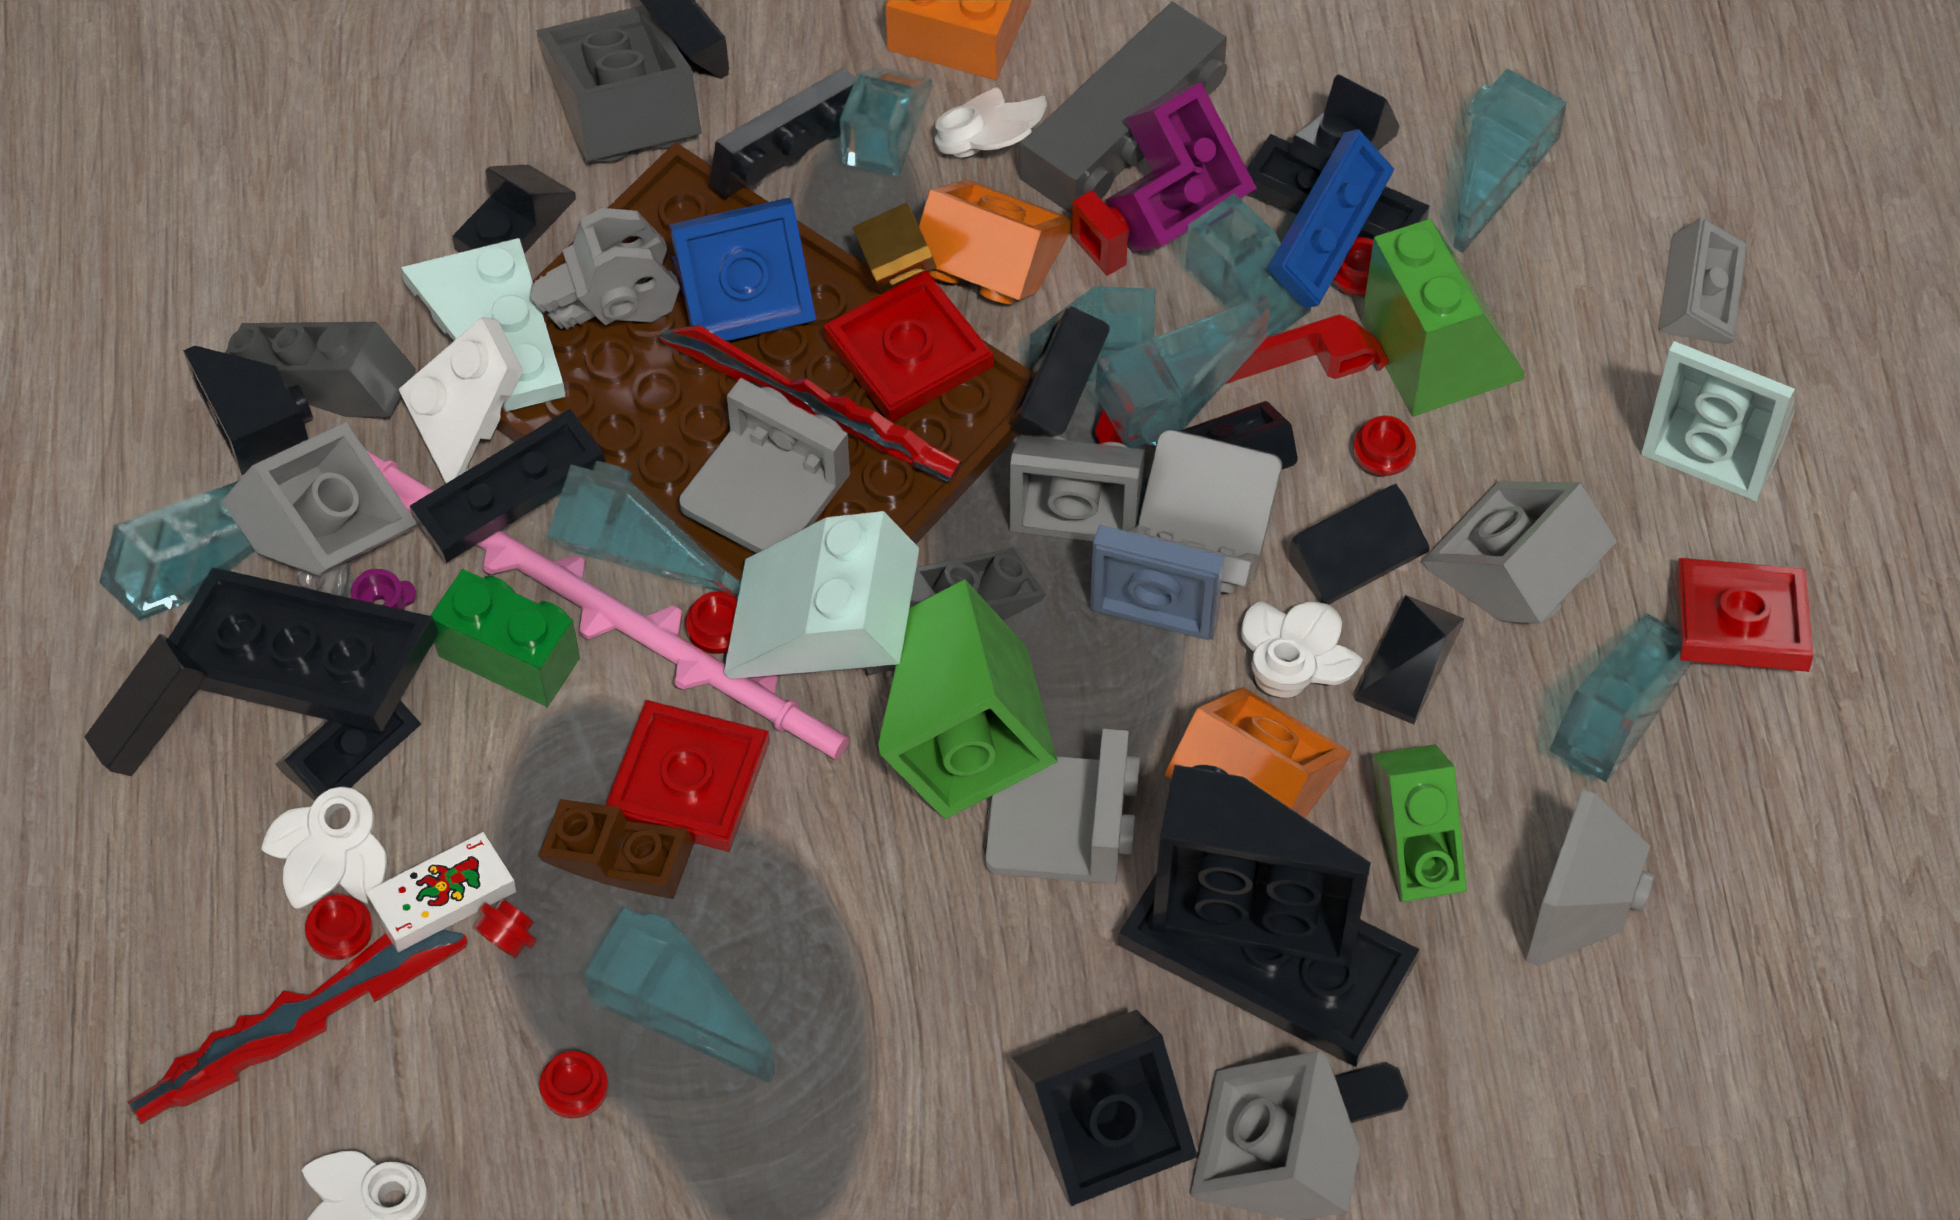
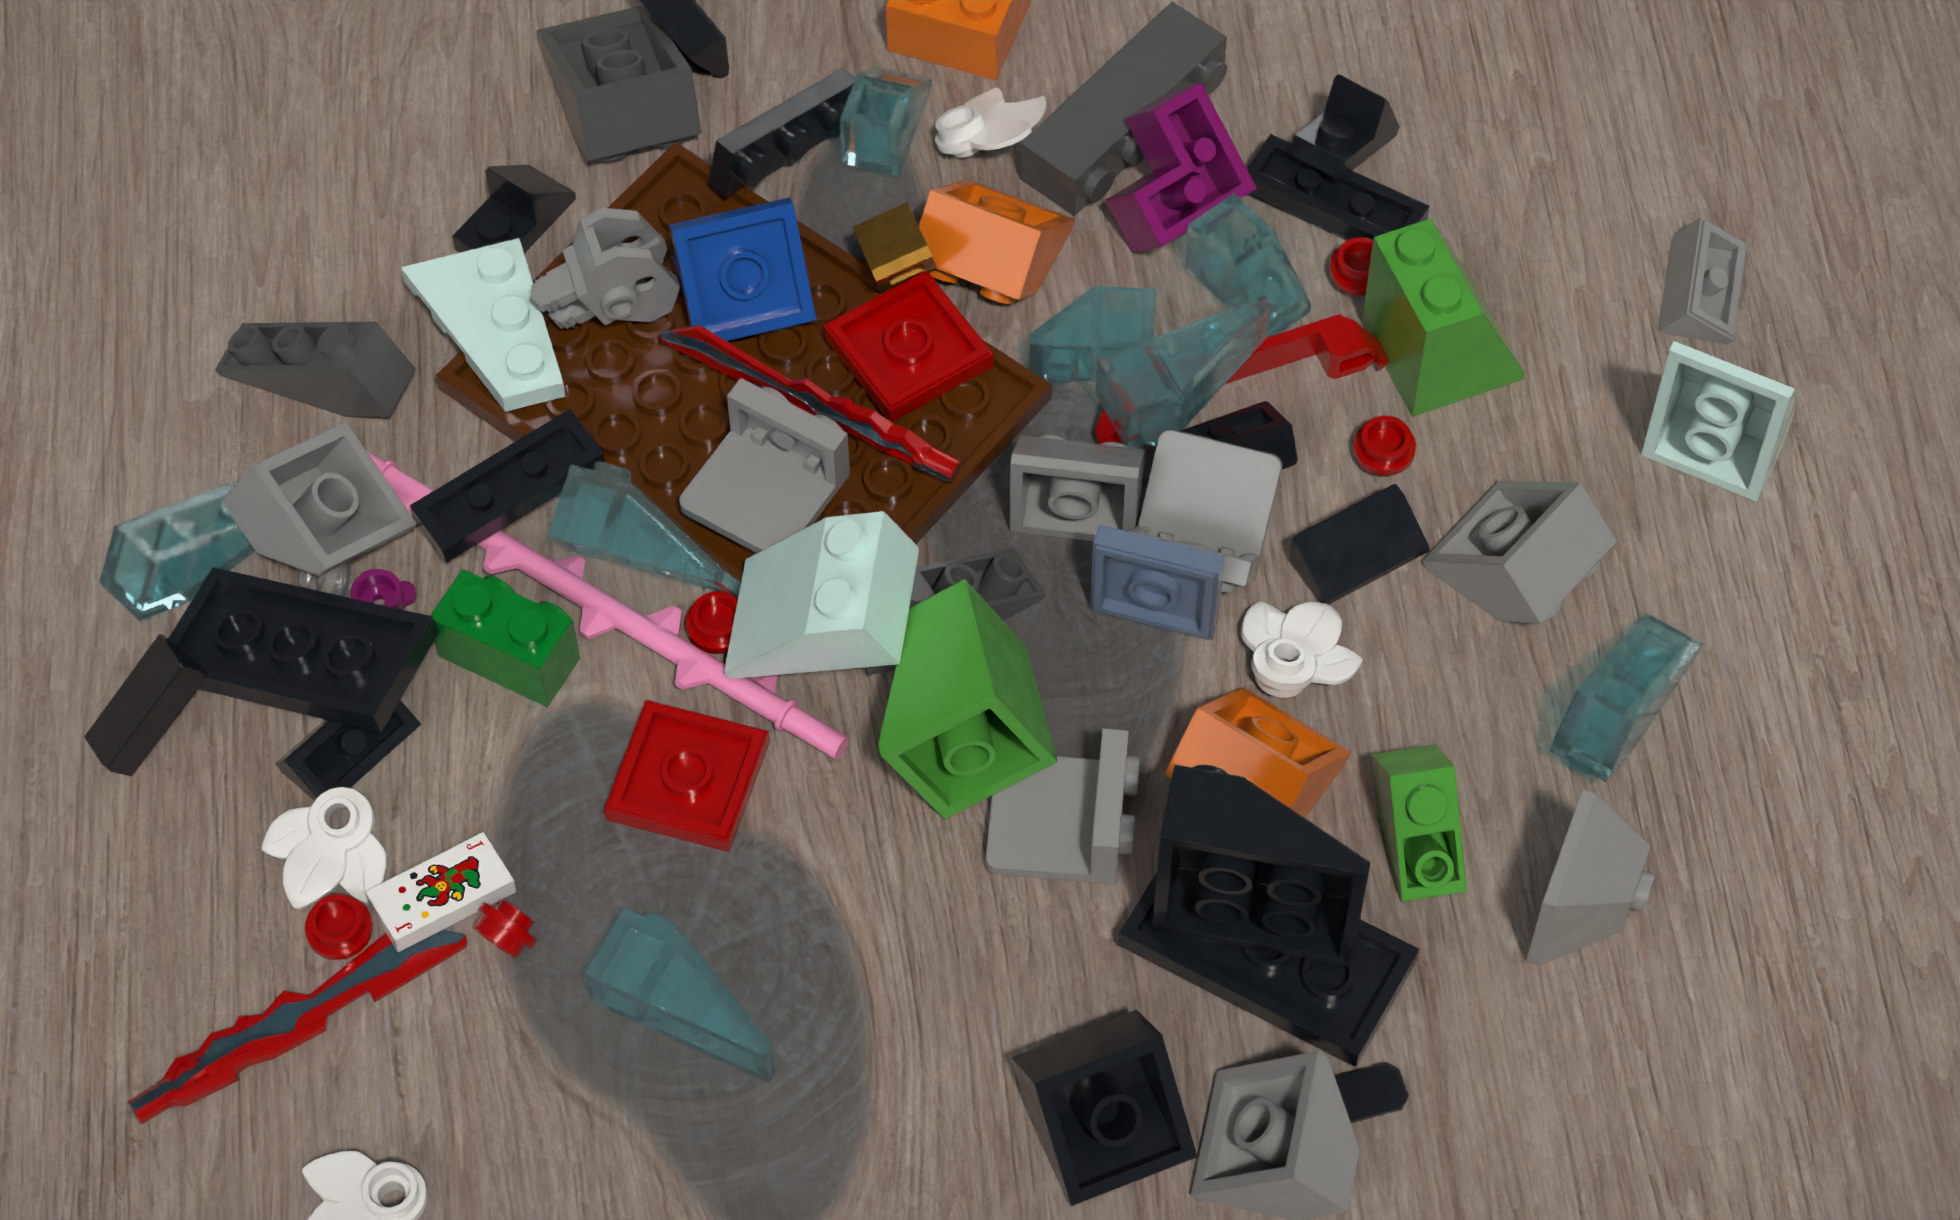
(249, 404): black slope -> none
(462, 394): white wing -> none
(573, 1084): red plate -> none
(622, 853): reddish brown slope -> none
(1060, 374): black slope -> none
(1100, 232): red plate -> none
(1330, 219): blue tile -> none
(1409, 659): black slope -> none
(1508, 138): clear light blue slope -> none
(1743, 614): red tile -> none

